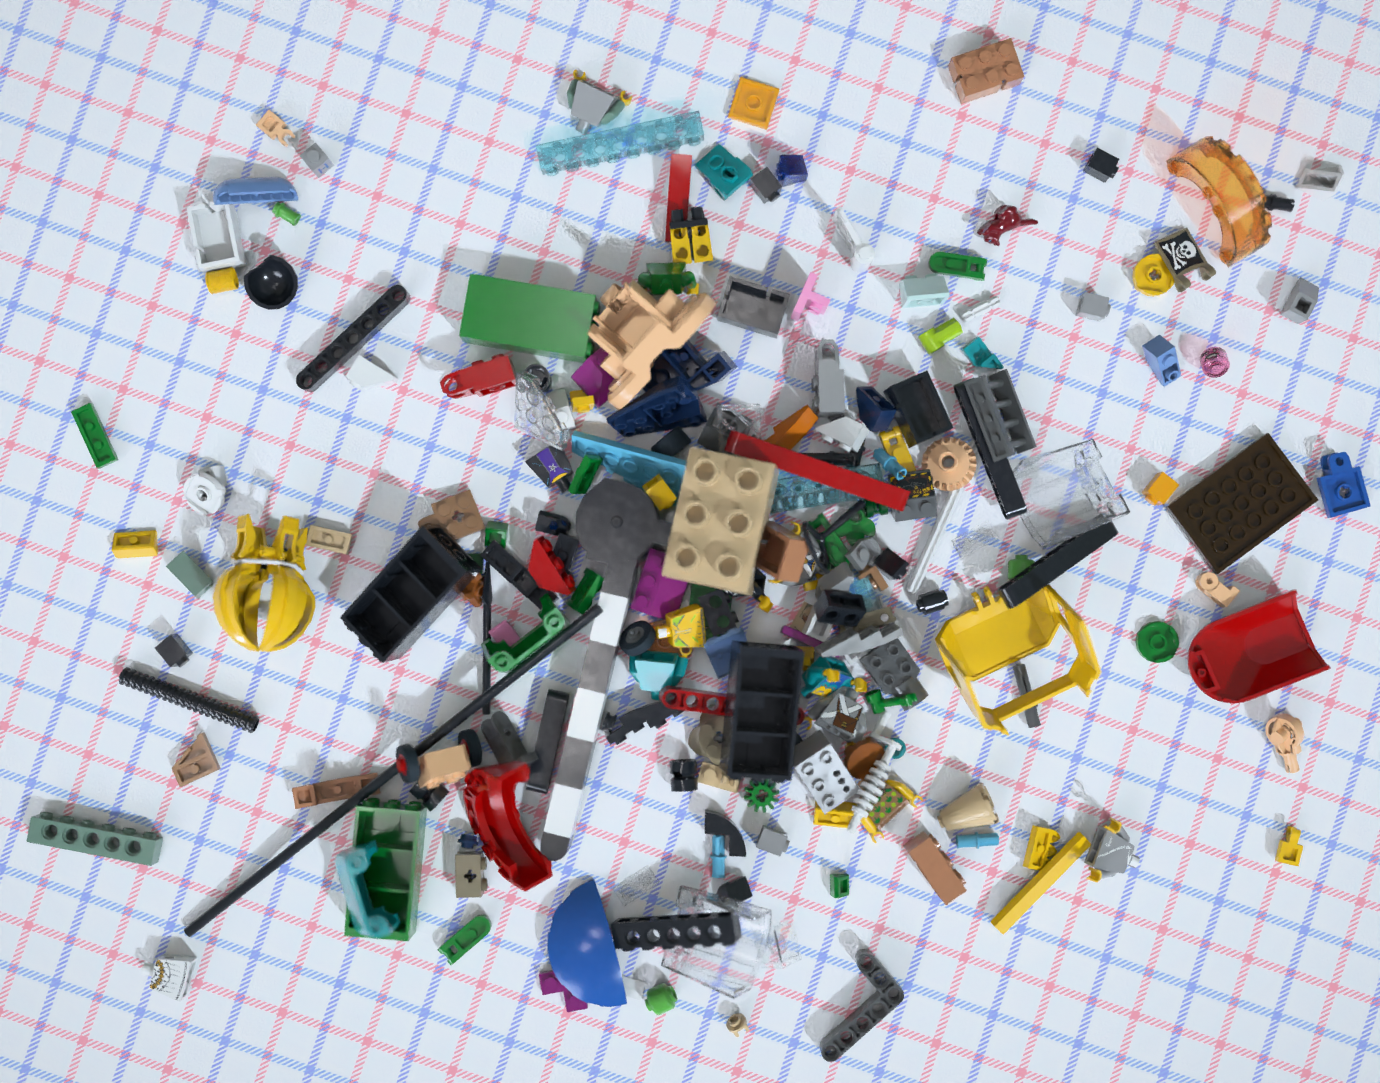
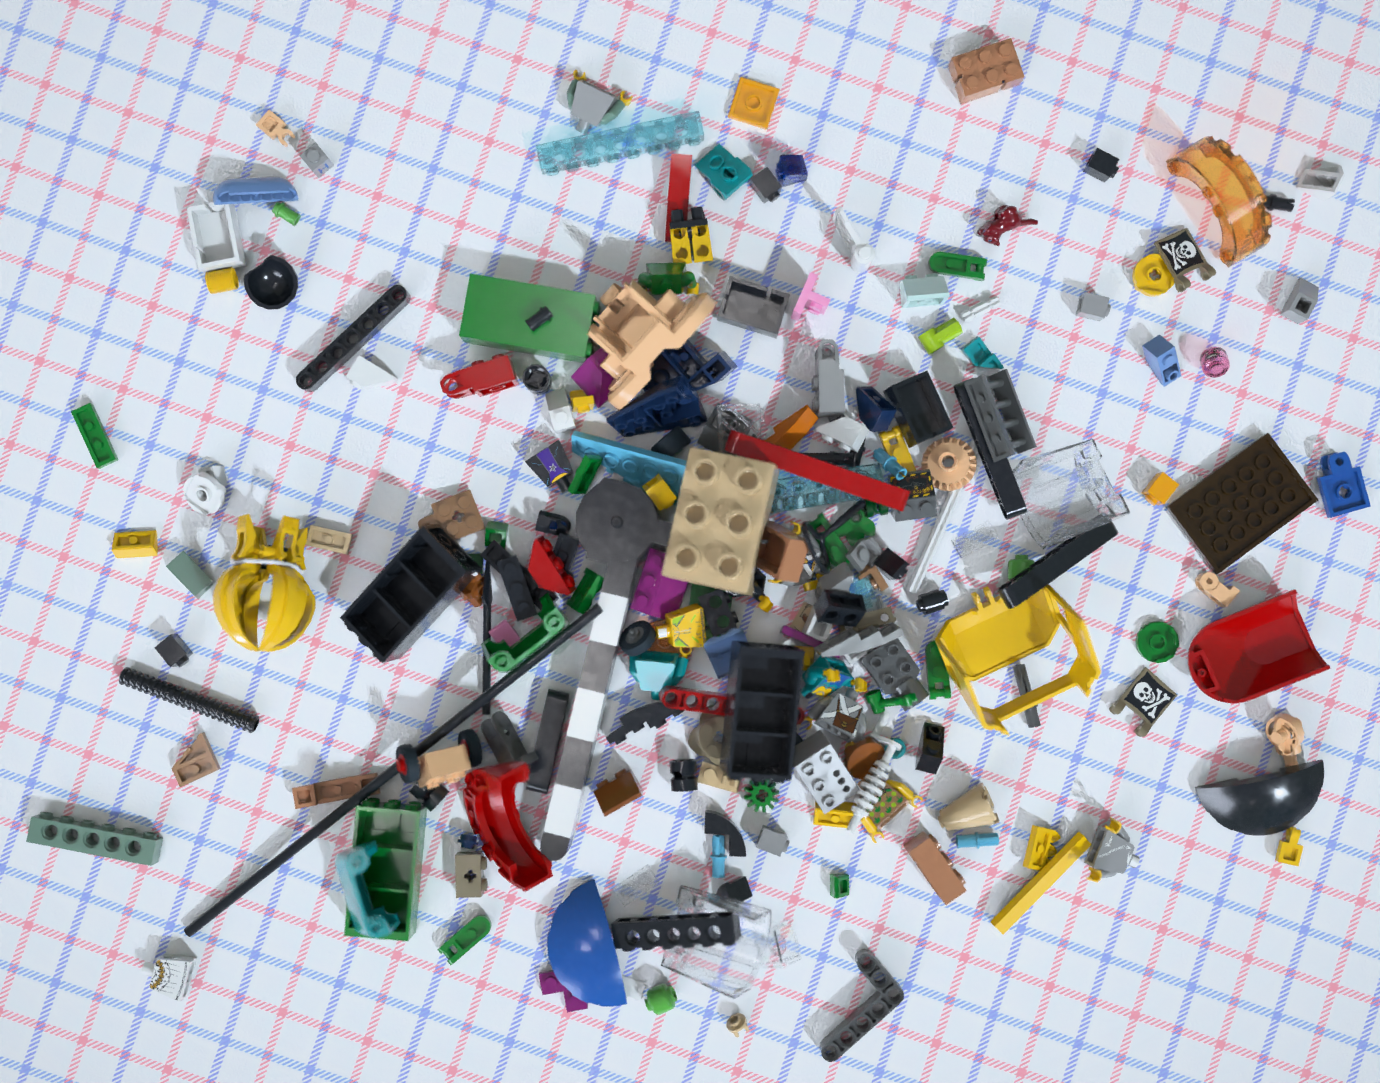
(516, 587): none -> black plate
(536, 413): clear plate -> none
(539, 318): none -> black pin
(609, 722): black bush -> none
(618, 791): none -> dark orange slope
(930, 748): none -> black slope
(936, 672): none -> green plate
(1146, 698): none -> flag
(1264, 802): none -> black brick

